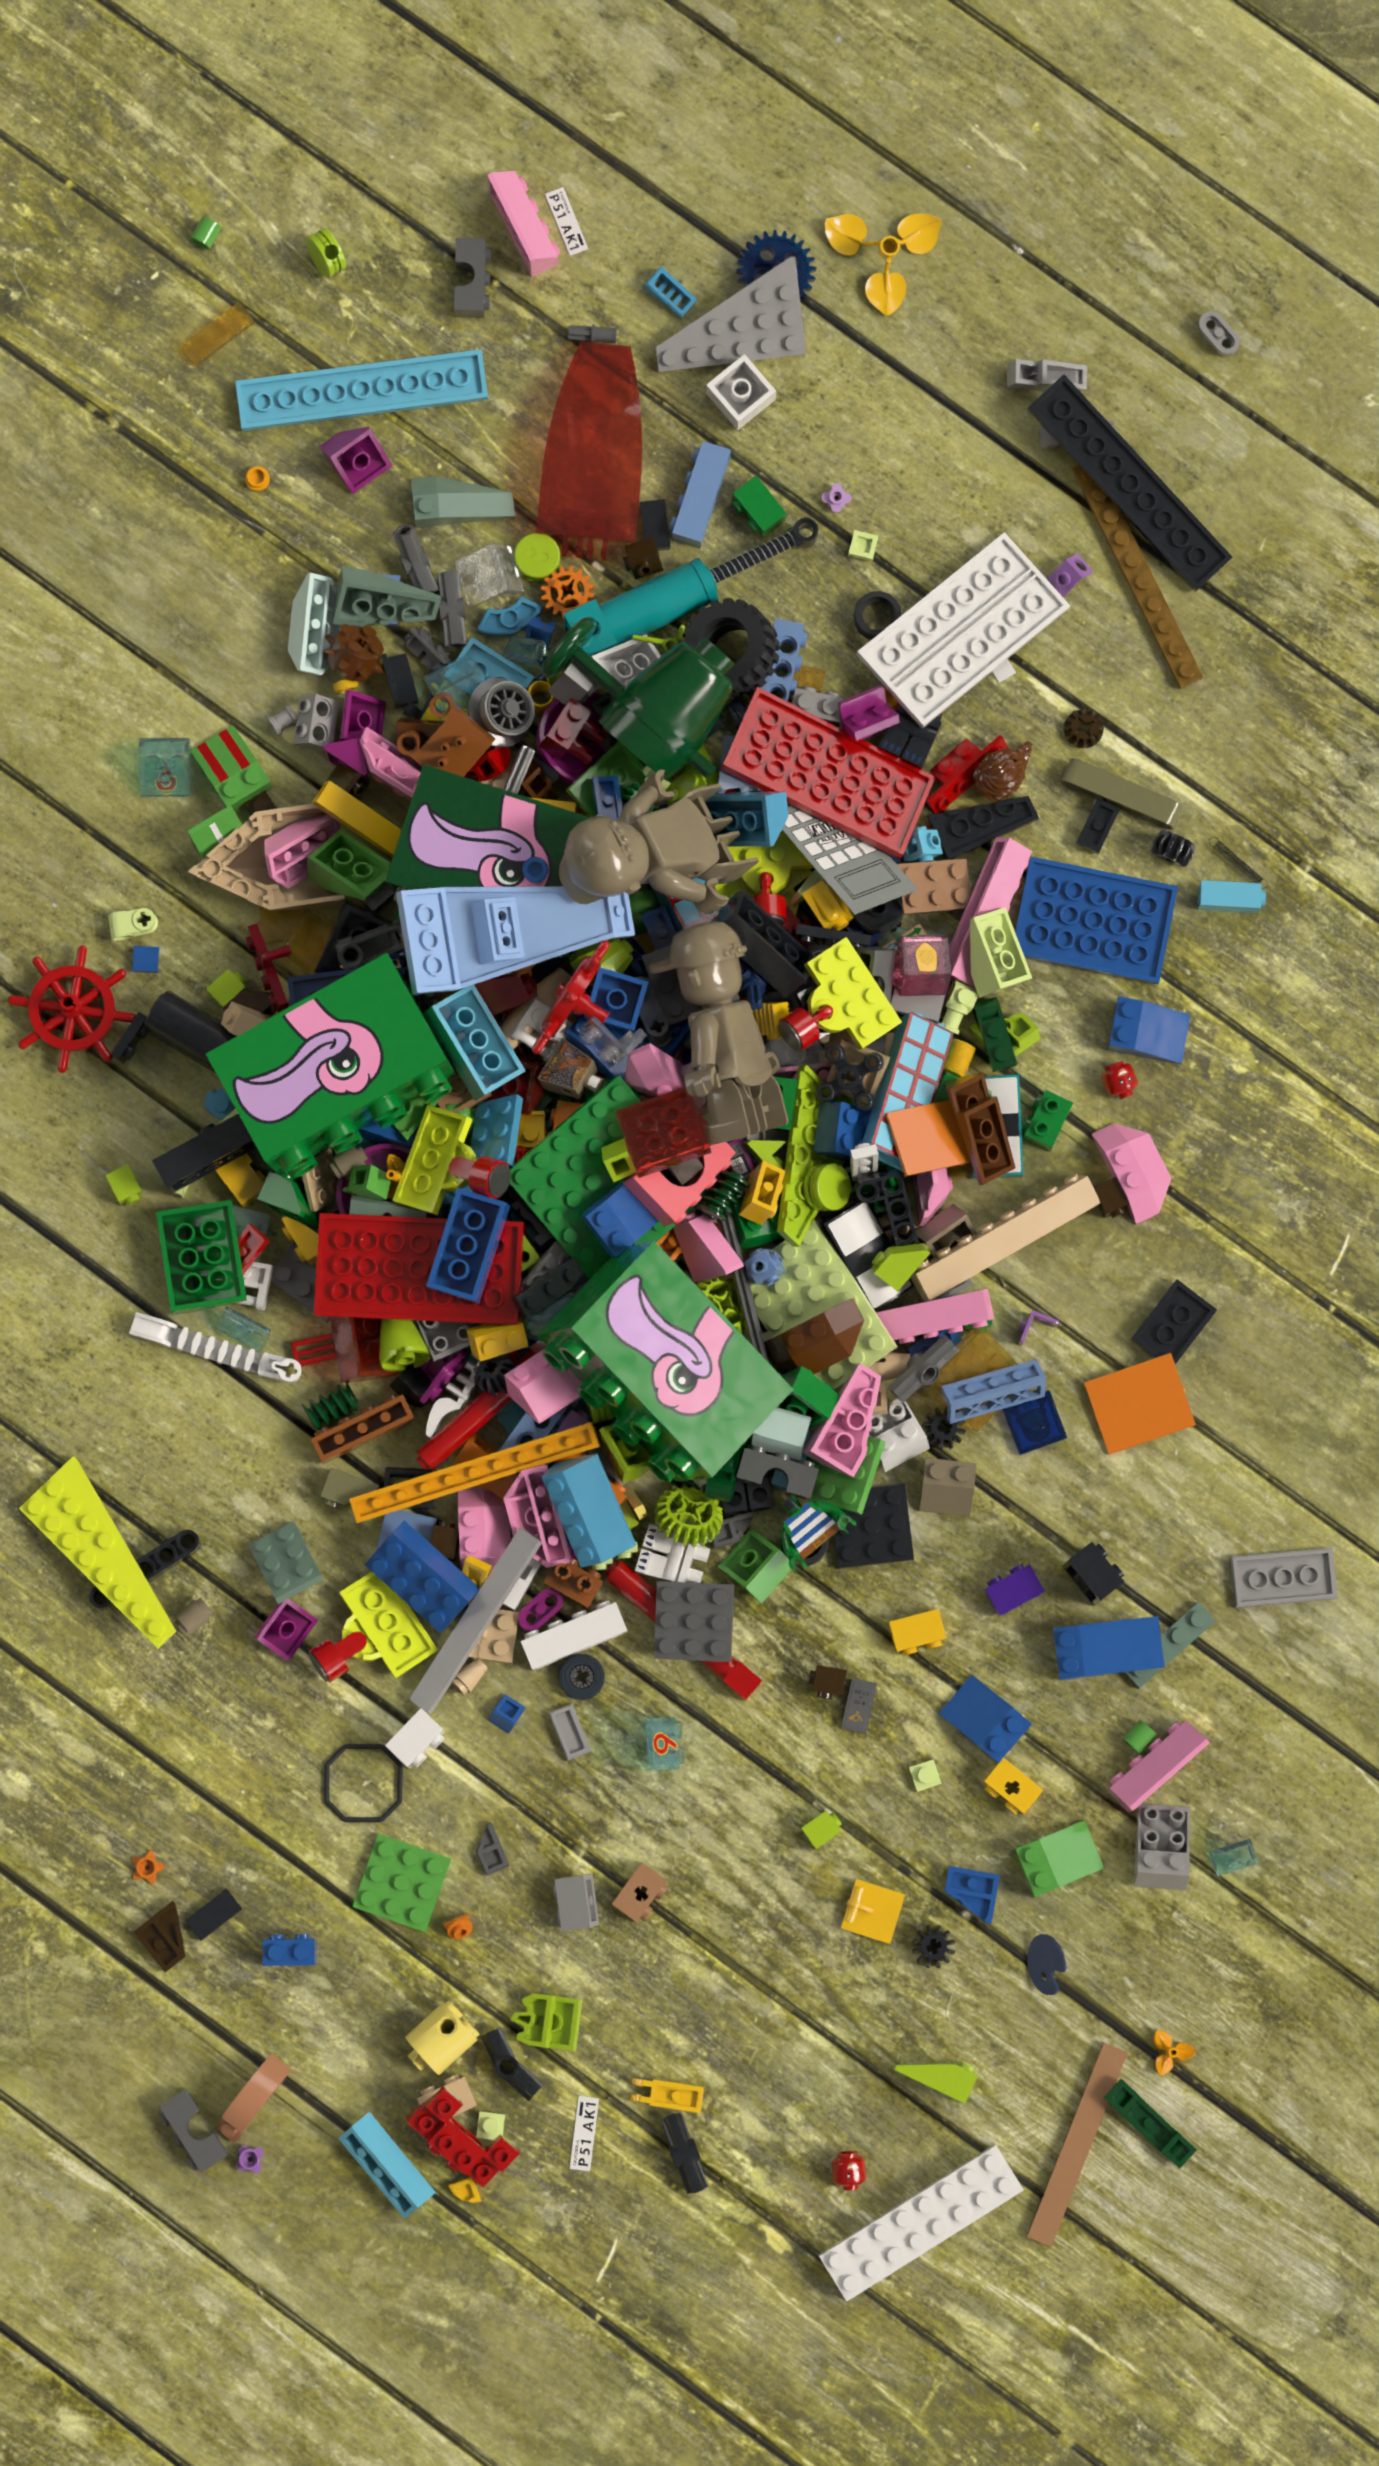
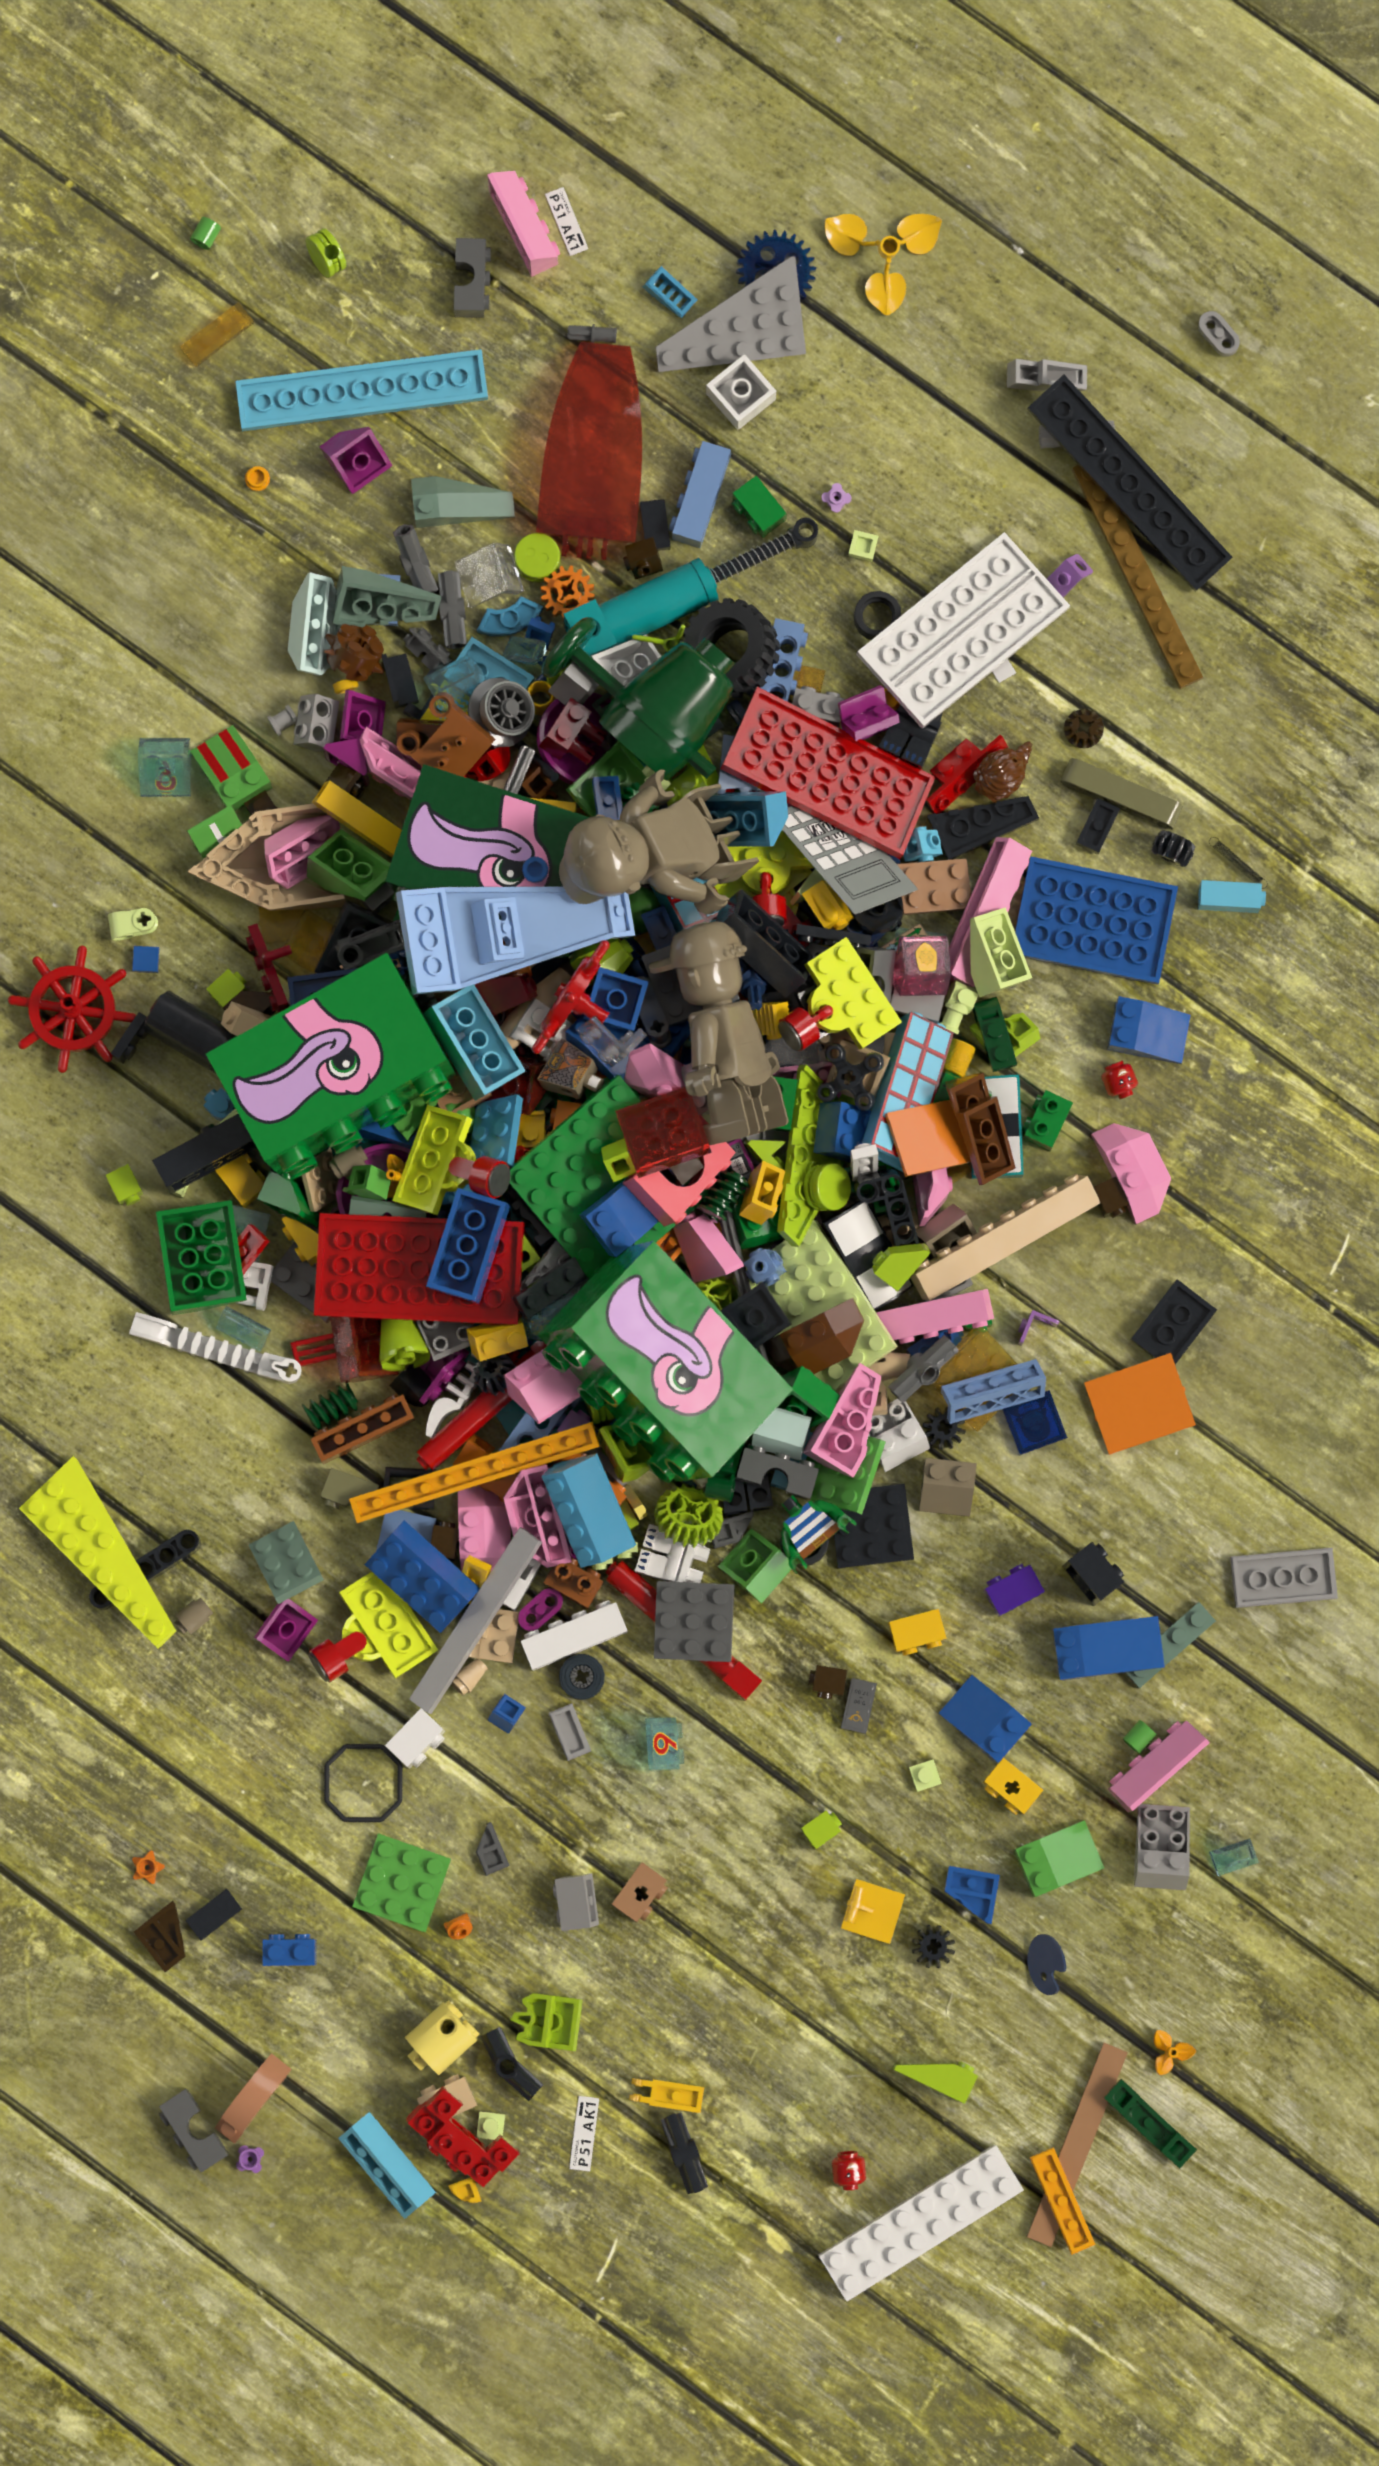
(757, 1315): none -> black plate
(1062, 2201): none -> light orange tile

